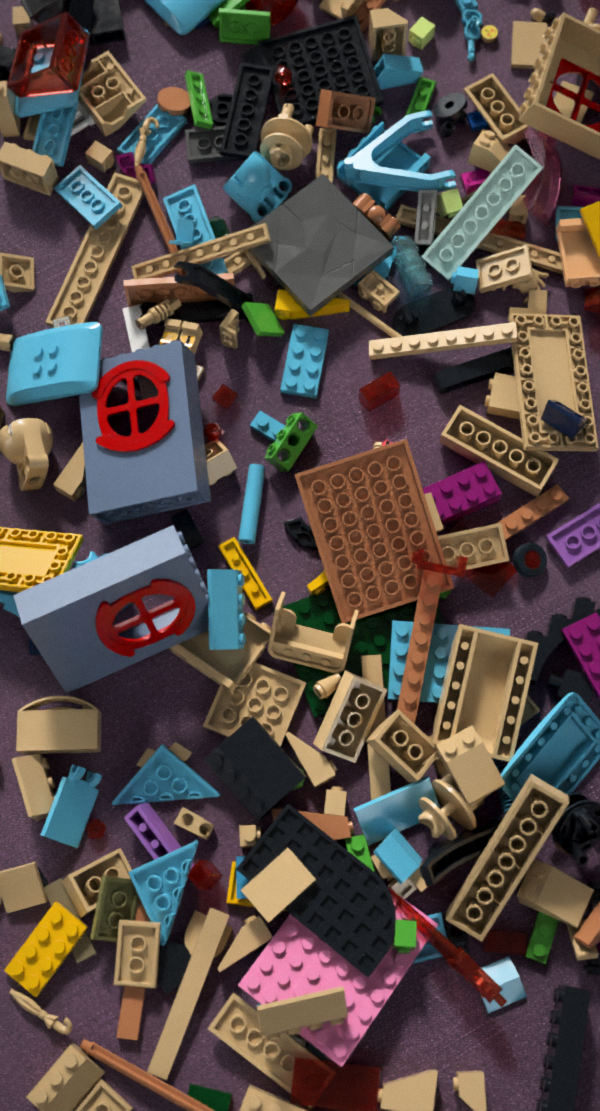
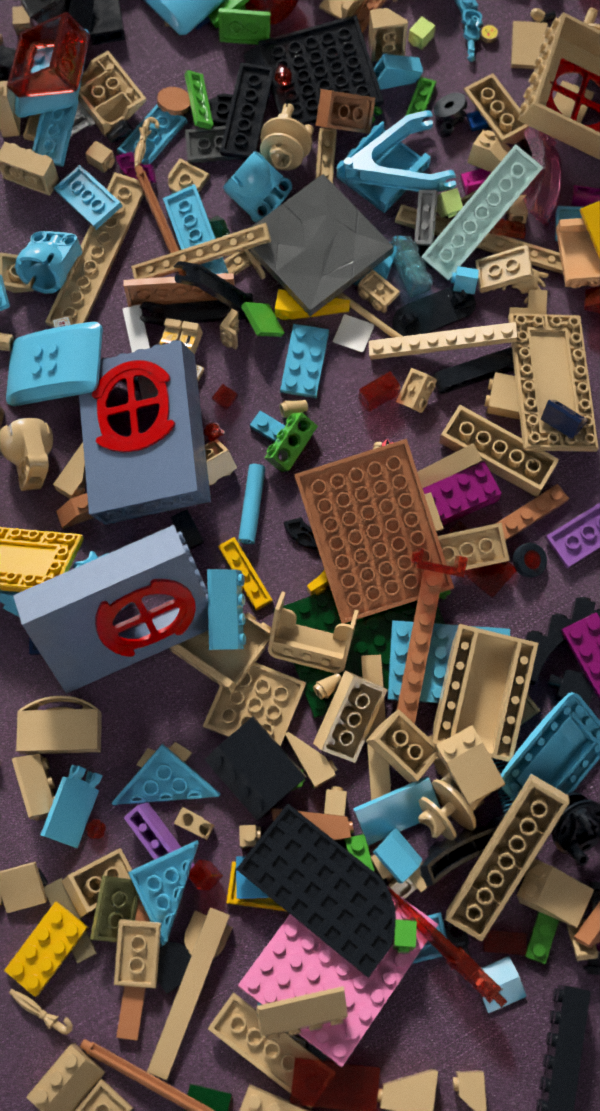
(48, 260): none -> medium azure piece
(74, 511): none -> nougat slope
(119, 131): none -> black cone
(158, 313): tan hinge -> none
(184, 232): medium azure bracket -> none
(186, 175): none -> tan tile
(249, 938): tan slope -> none
(278, 885): tan tile -> none
(290, 407): none -> tan cone
(353, 333): none -> white sticker
(377, 216): nougat piece -> none
(416, 390): none -> tan bracket
(449, 465): none -> tan tile

